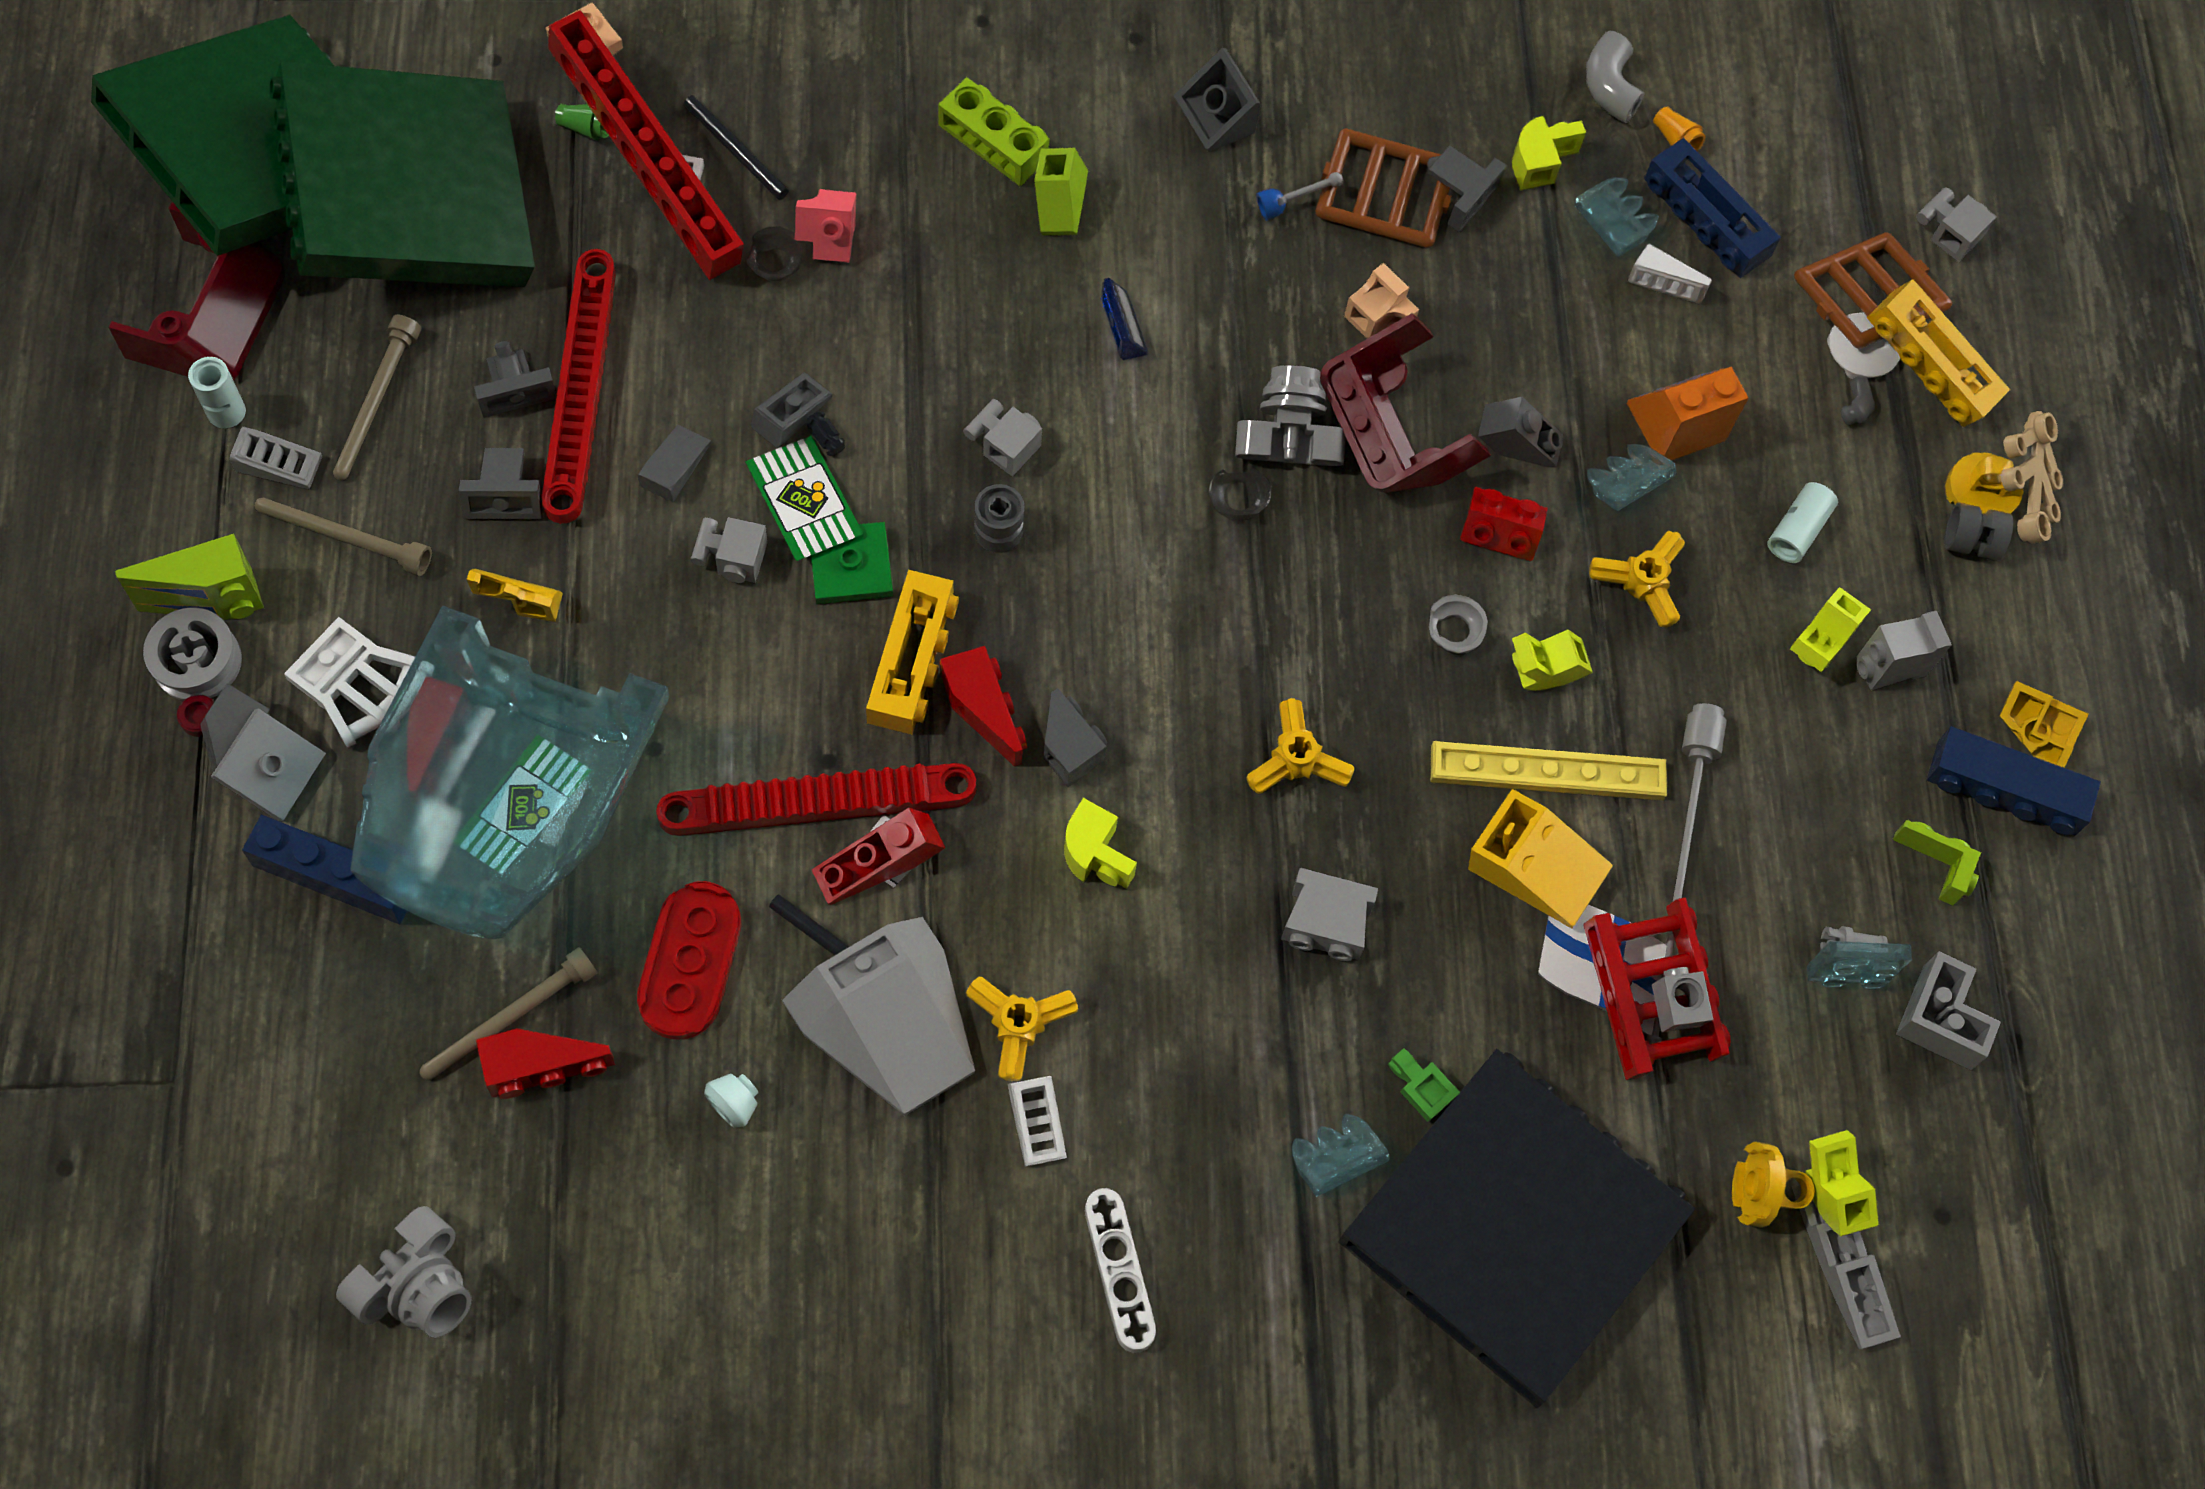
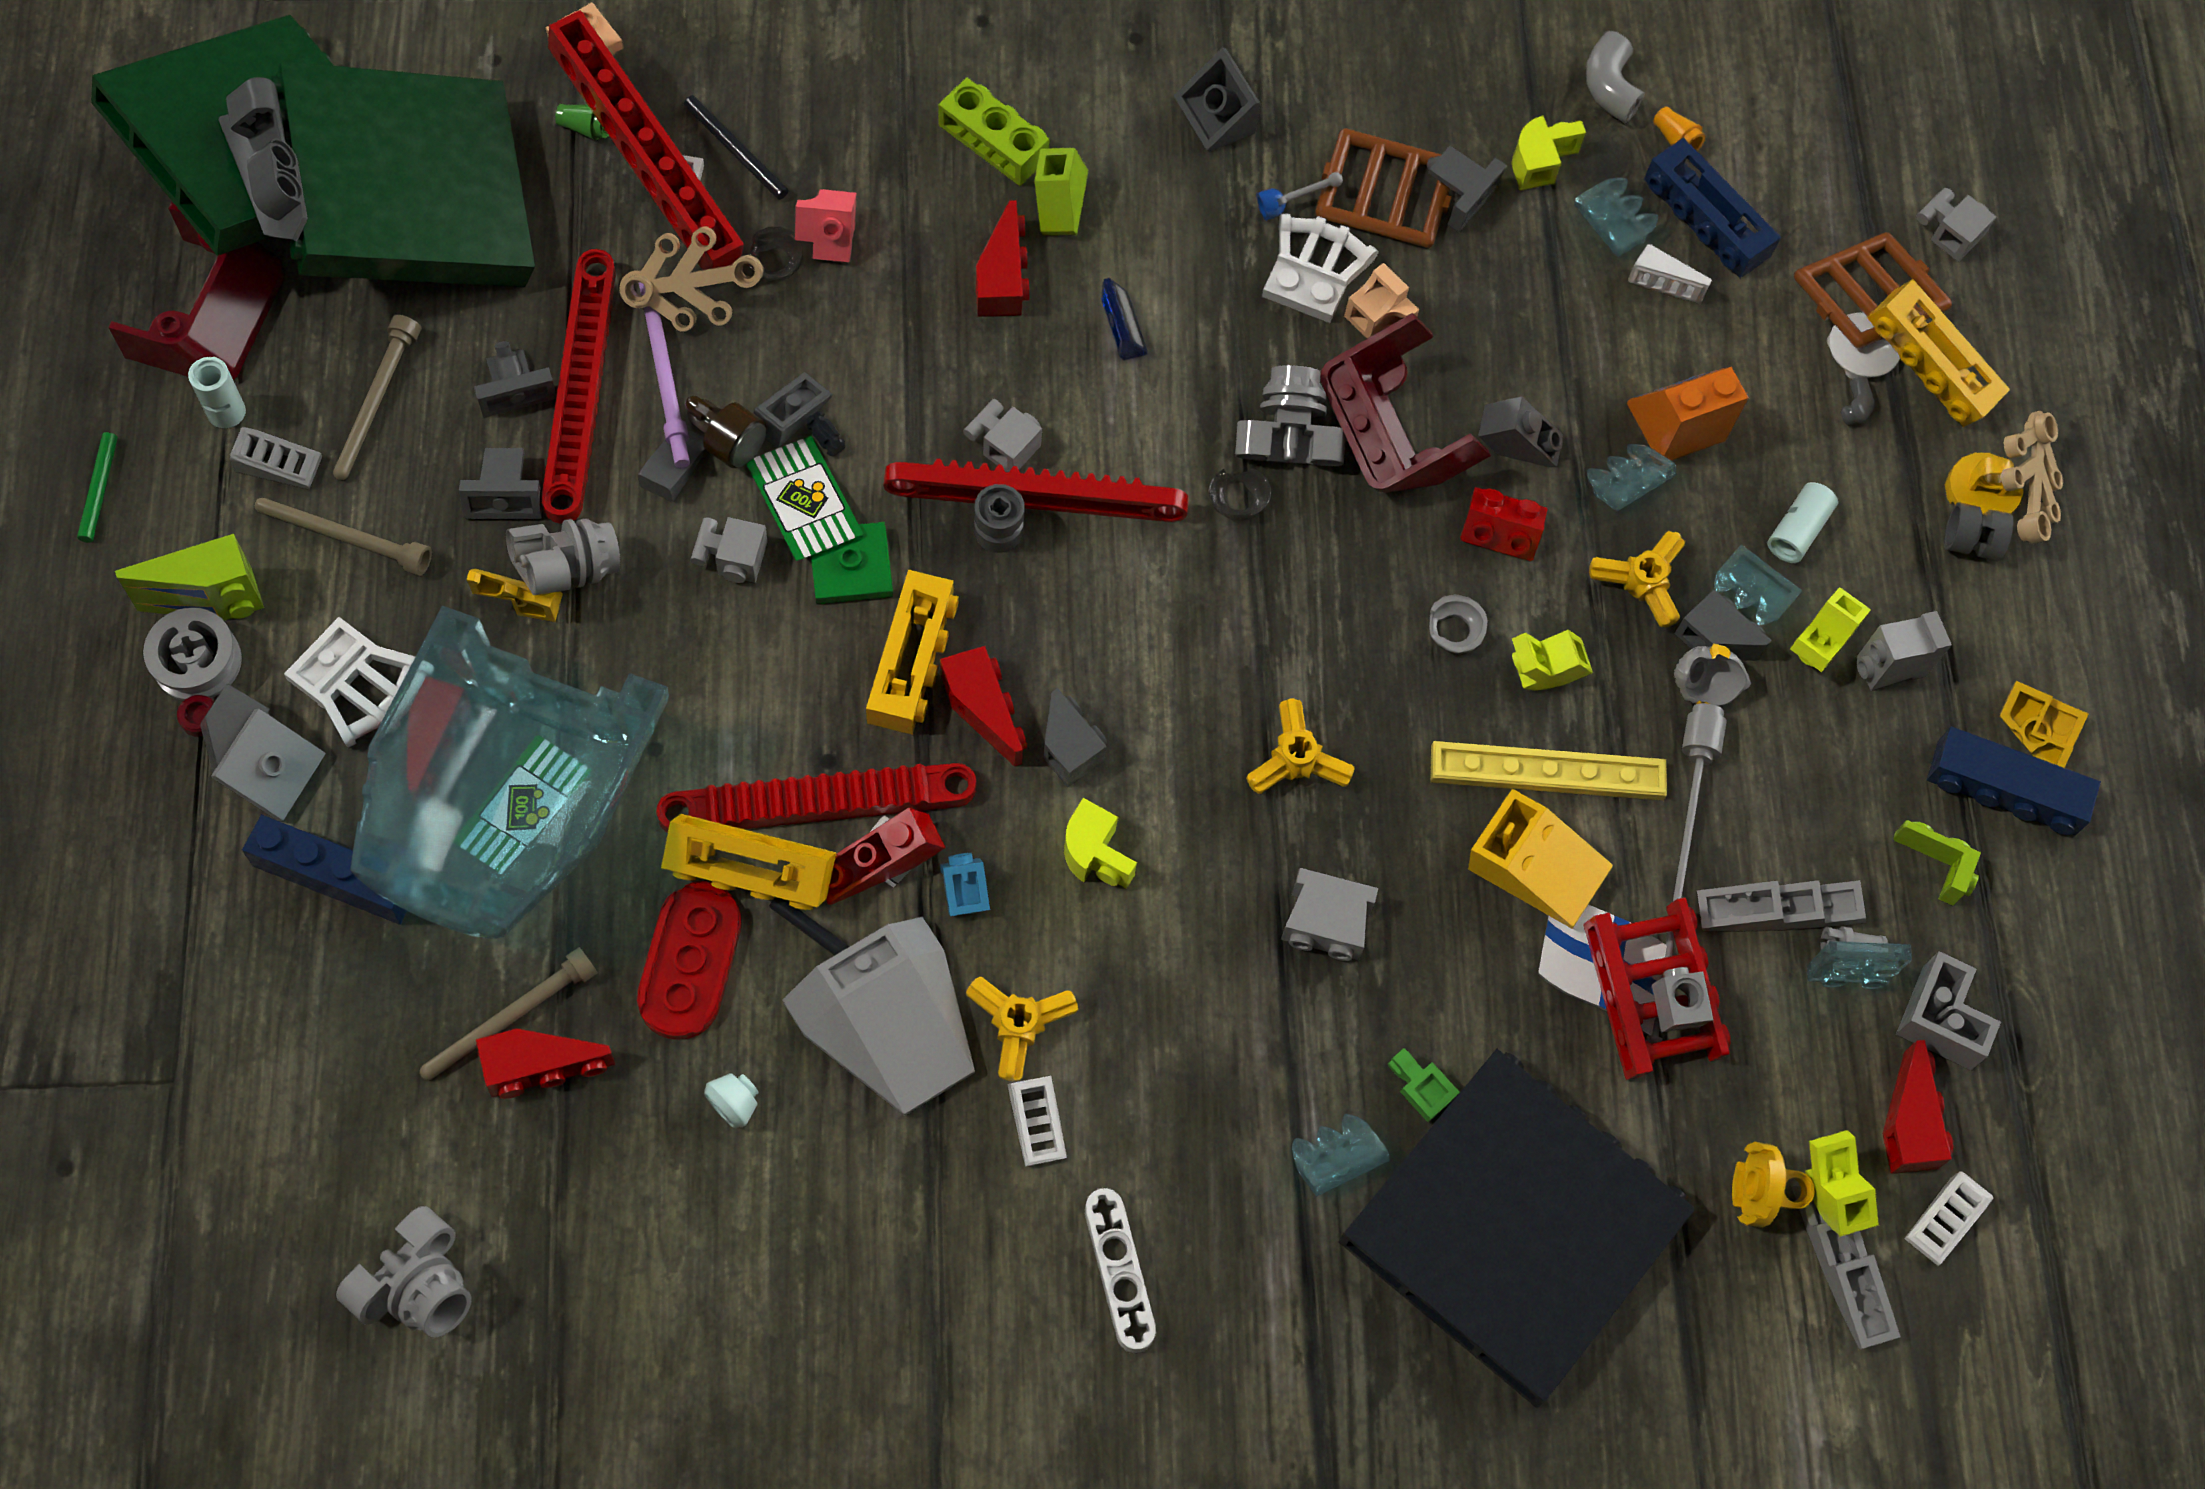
(97, 487): none -> green bar
(264, 158): none -> dark grey panel
(557, 559): none -> light grey beam
(675, 428): none -> lavender bar
(685, 281): none -> tan plant
(730, 433): none -> dark brown piece
(807, 866): none -> yellow brick
(965, 884): none -> dark azure bracket
(998, 271): none -> red slope
(1039, 491): none -> red gear
(1306, 285): none -> white plate
(1711, 675): none -> light grey hair
(1720, 623): none -> dark grey slope
(1756, 585): none -> clear light blue plate
(1781, 906): none -> light grey slope
(1914, 1123): none -> red slope
(1969, 1191): none -> white slope

